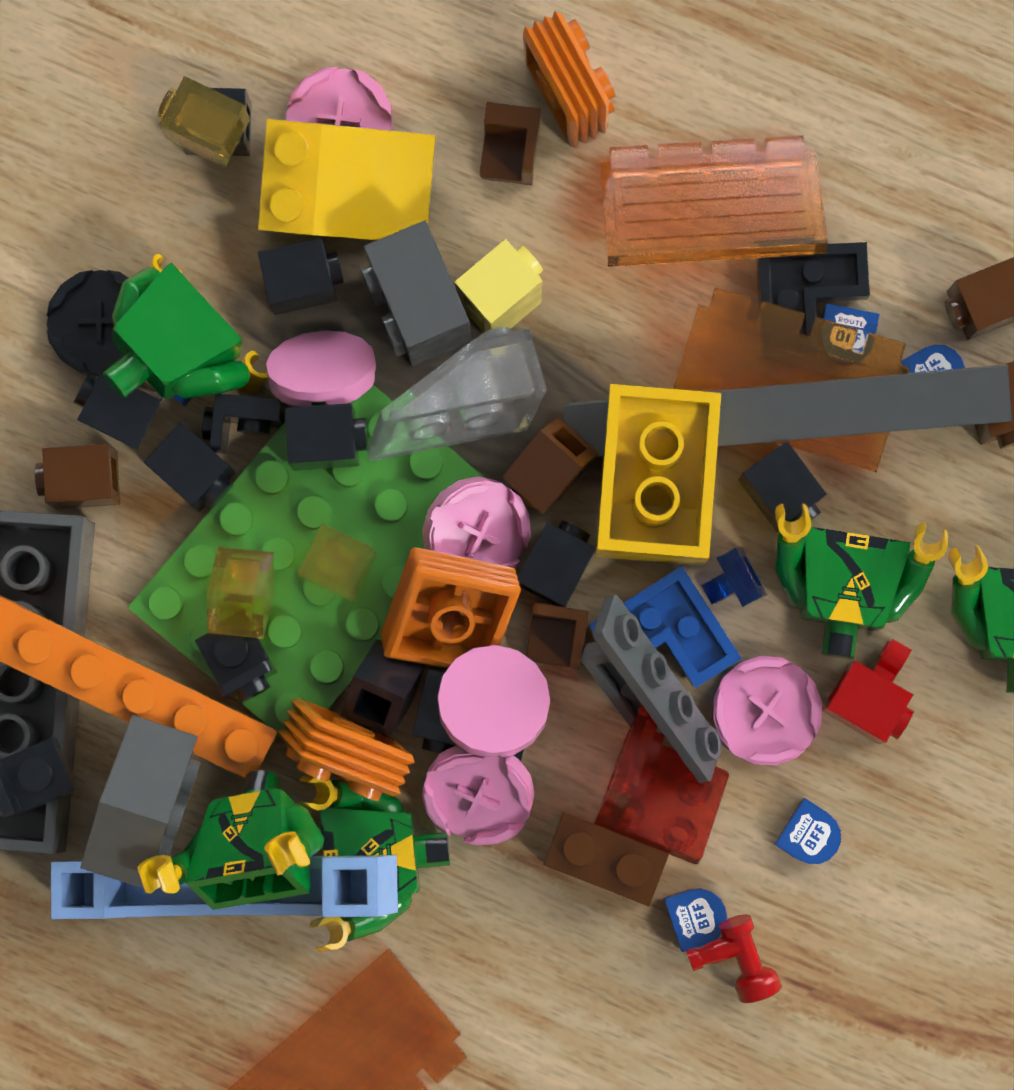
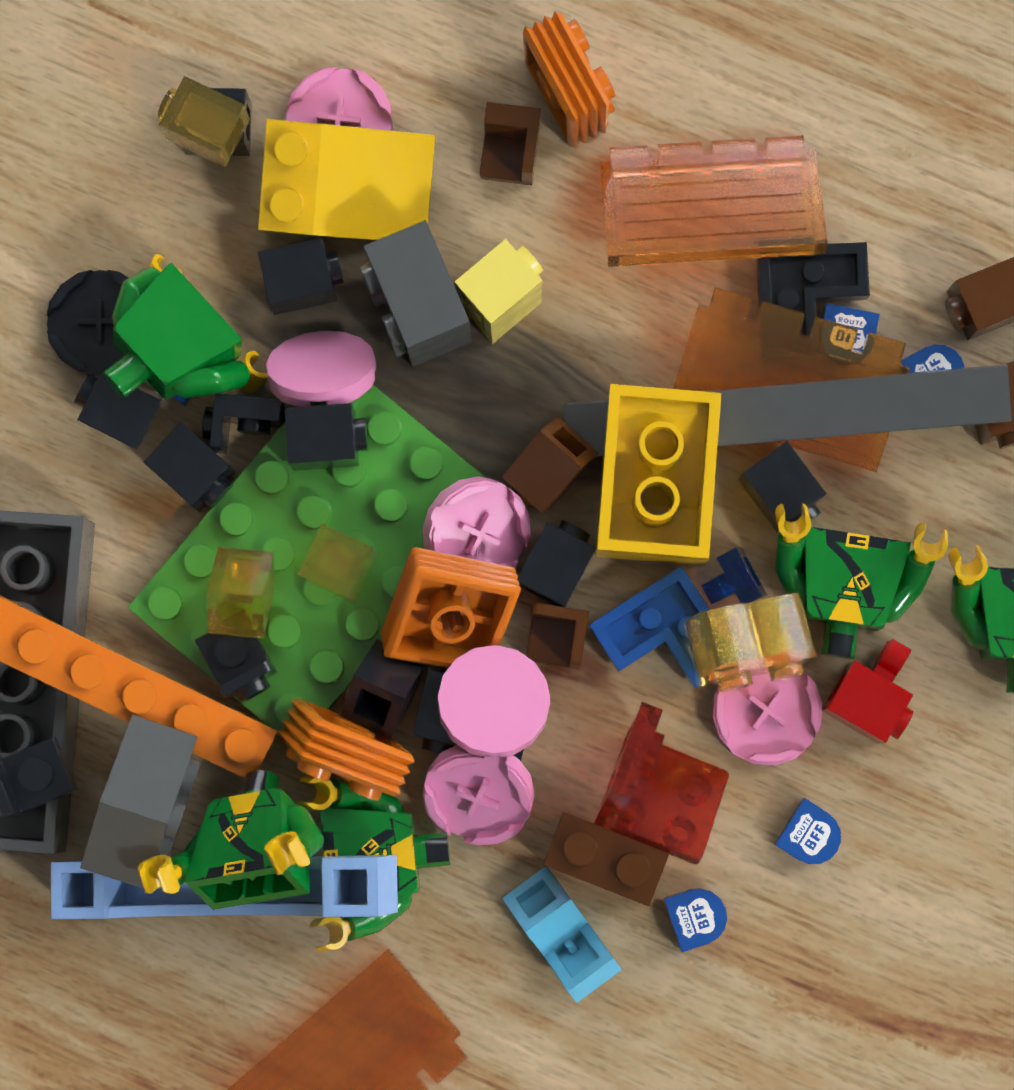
(78, 476): reddish brown brick -> none
(472, 396): clear slope -> none
(561, 934): none -> medium azure slope
(638, 674): dark grey bracket -> none
(751, 641): none -> clear yellow brick
(756, 980): red piece -> none

